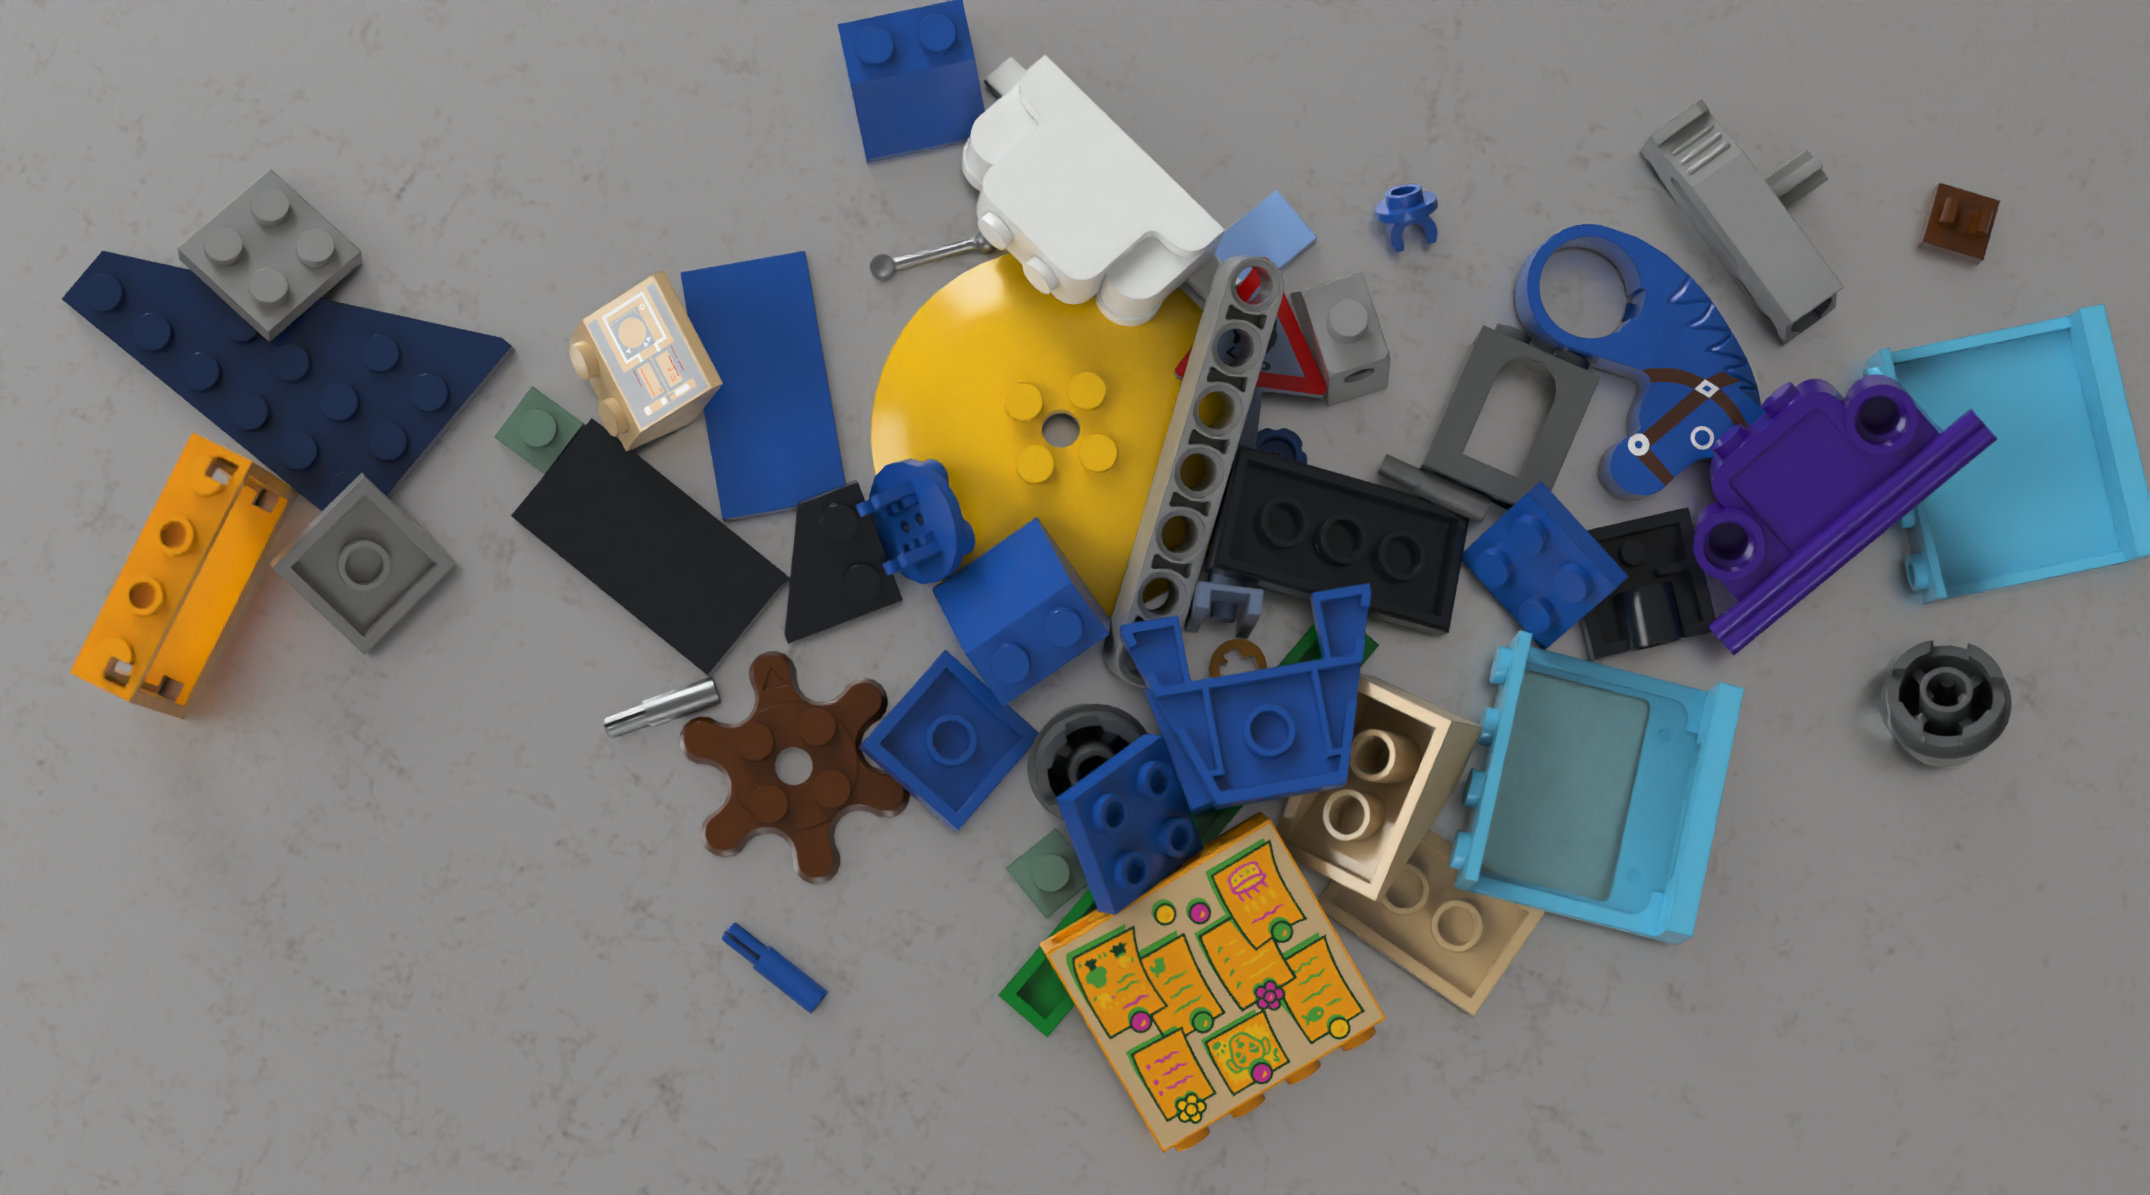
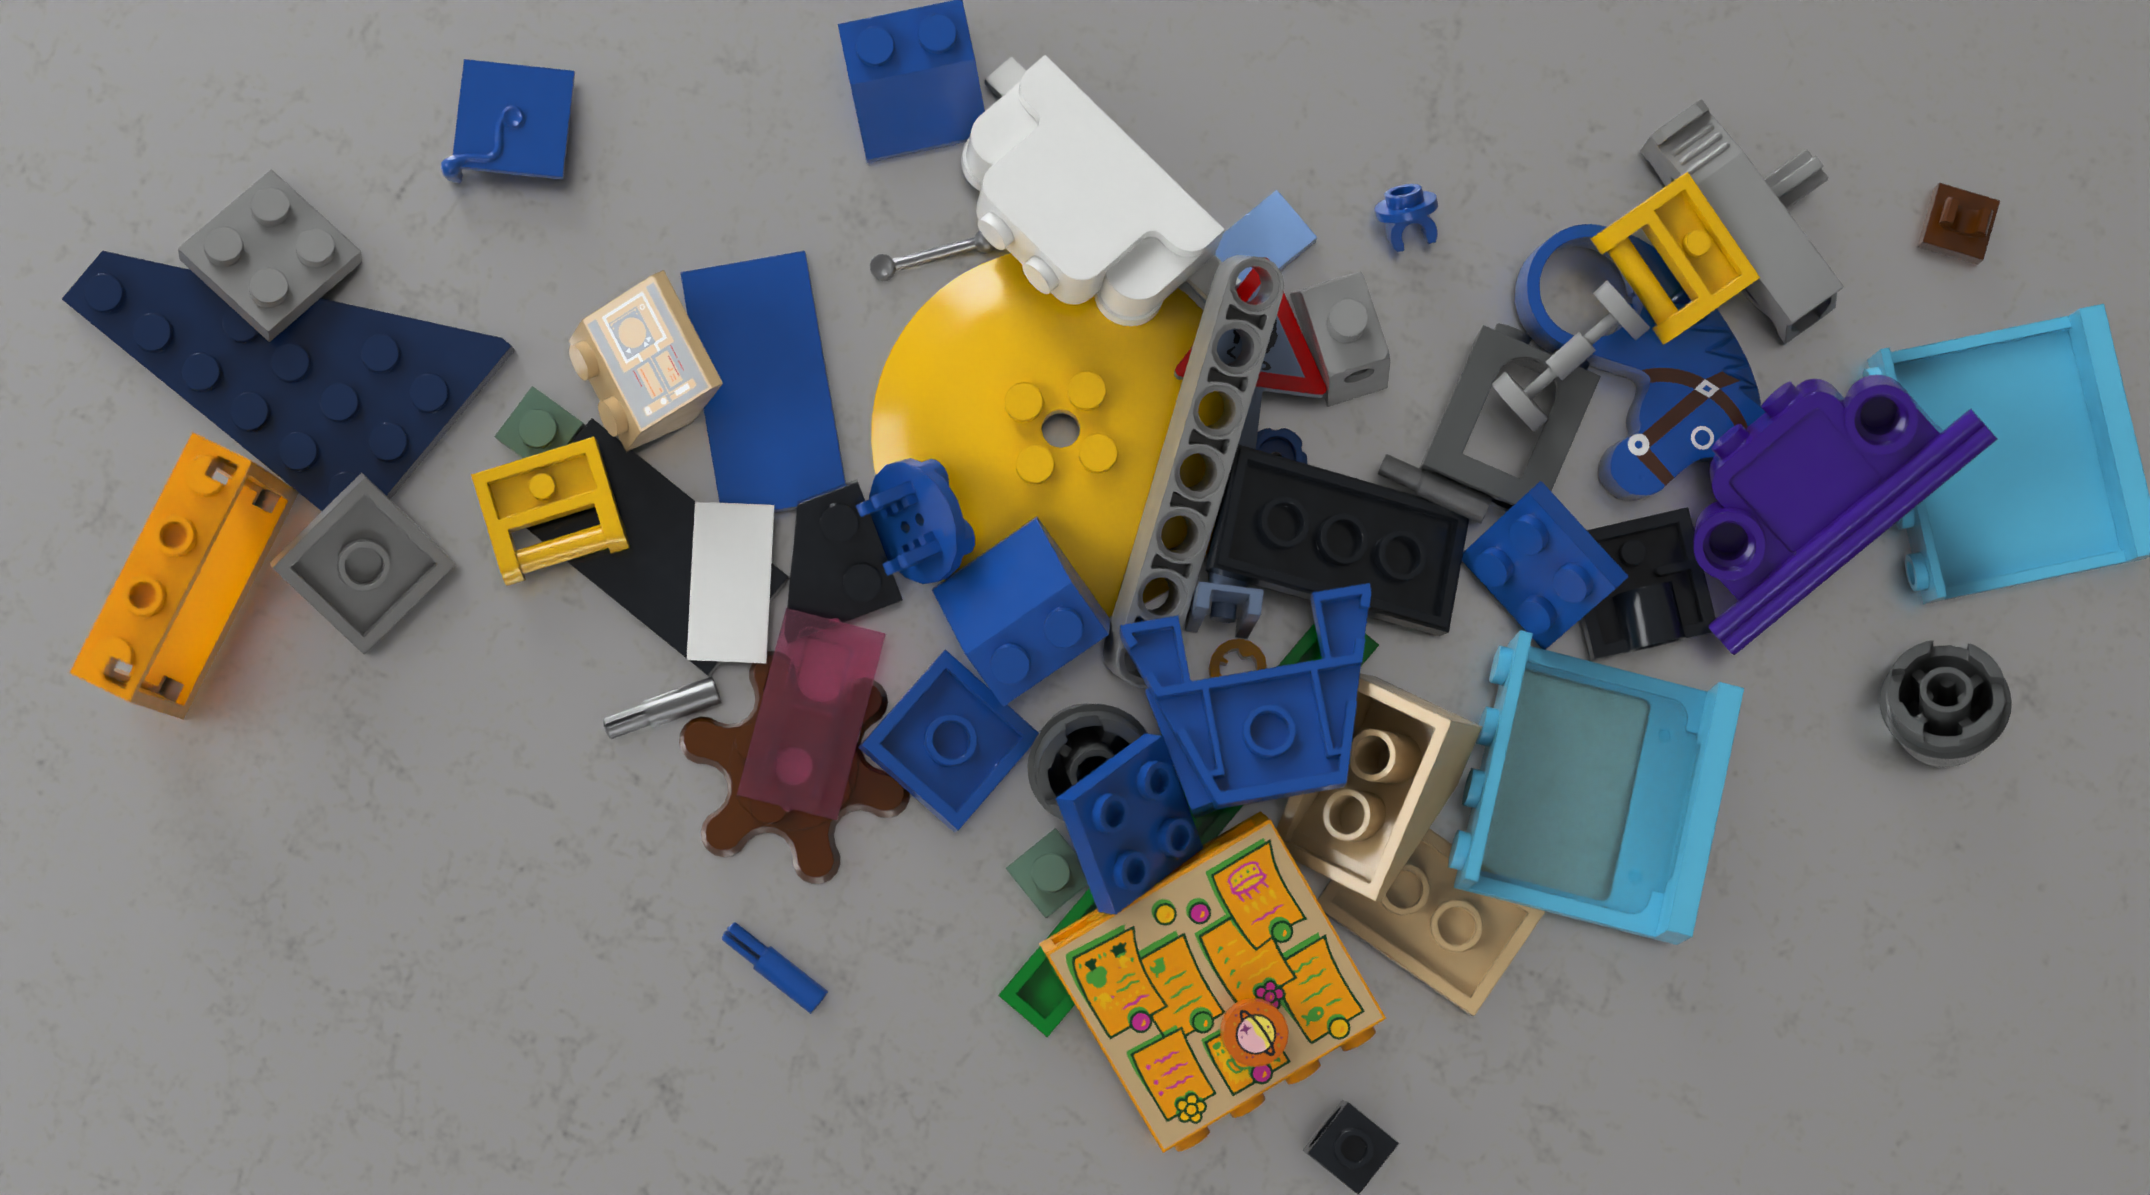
(511, 120): none -> blue hat
(544, 490): none -> yellow plate
(730, 582): none -> white sticker
(811, 714): none -> clear pink piece
(1254, 1032): none -> orange tile
(1350, 1146): none -> black brick
(1569, 356): none -> light grey wheel
(1691, 245): none -> yellow plate

